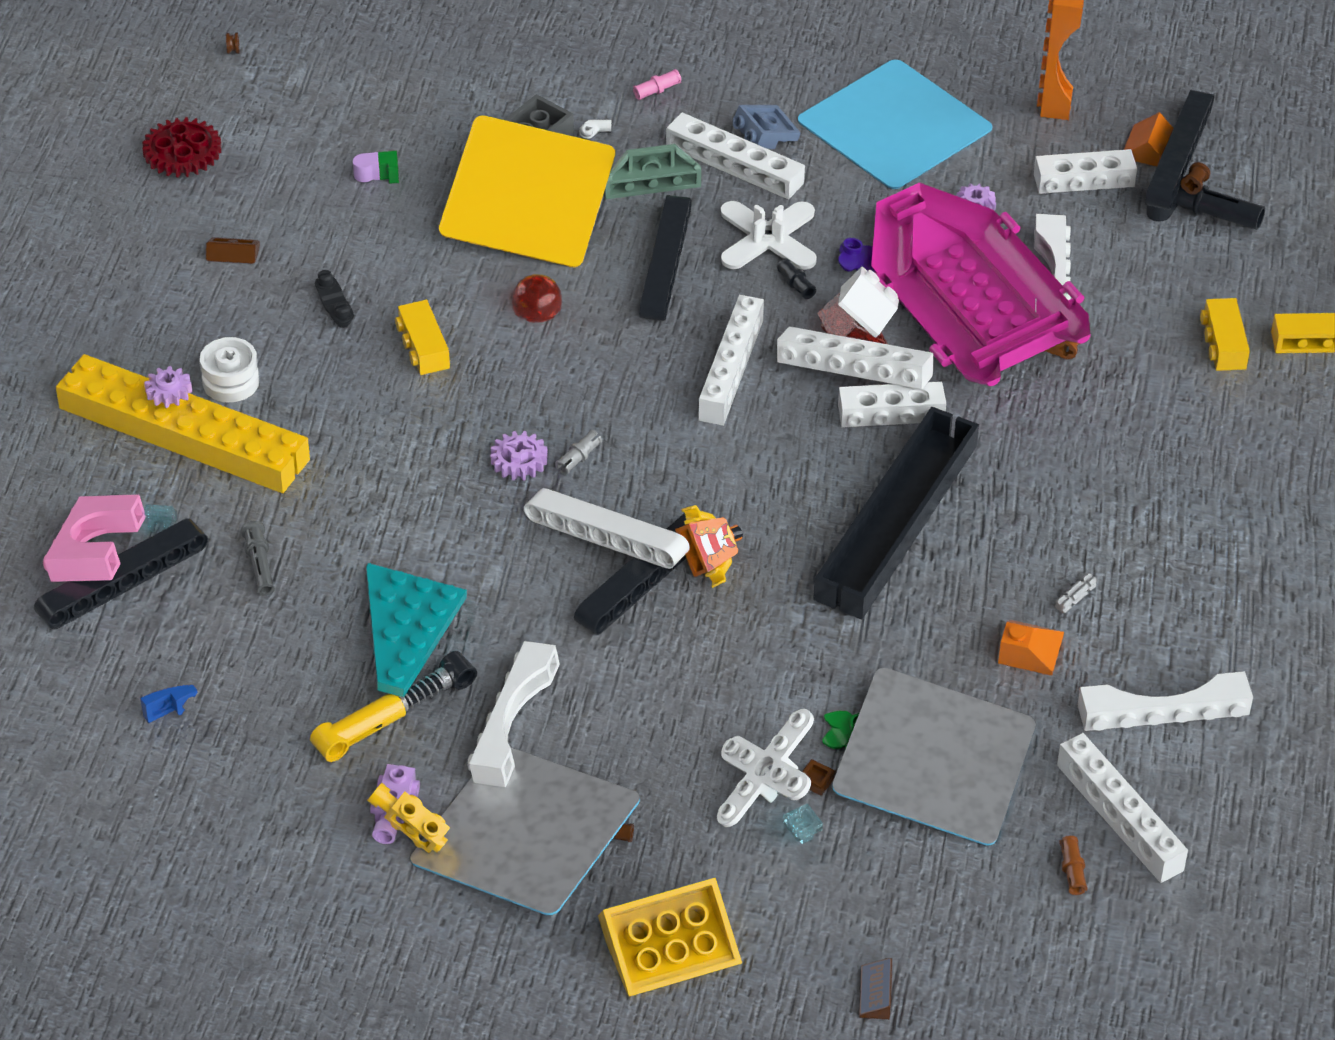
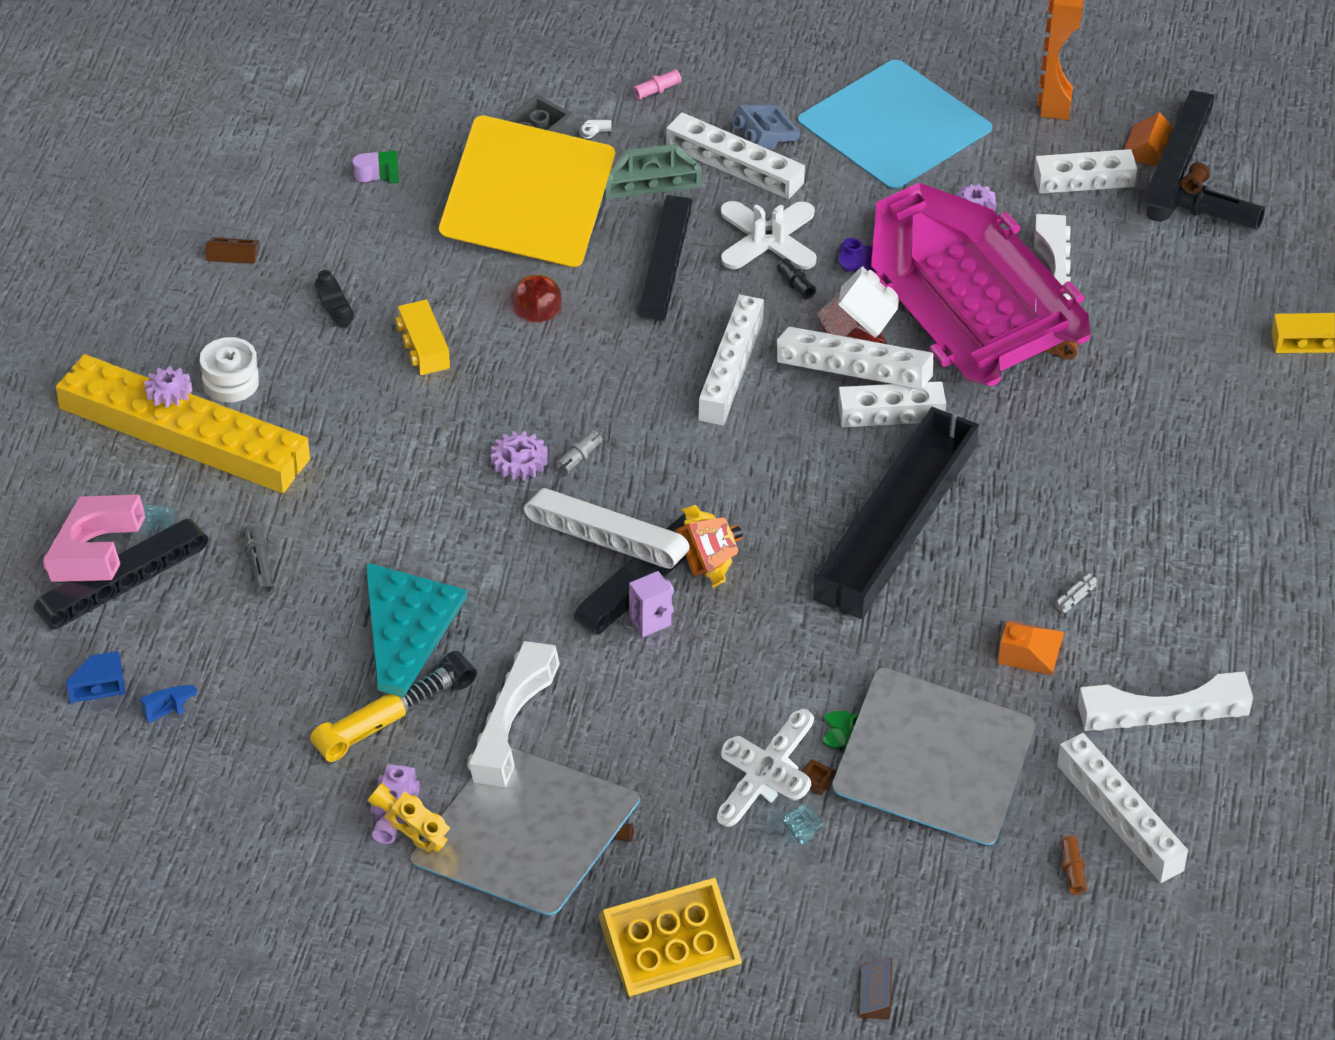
(97, 678): none -> blue slope
(181, 147): dark red gear -> none
(232, 43): reddish brown bush -> none
(650, 603): none -> lavender brick
(1225, 334): yellow brick -> none

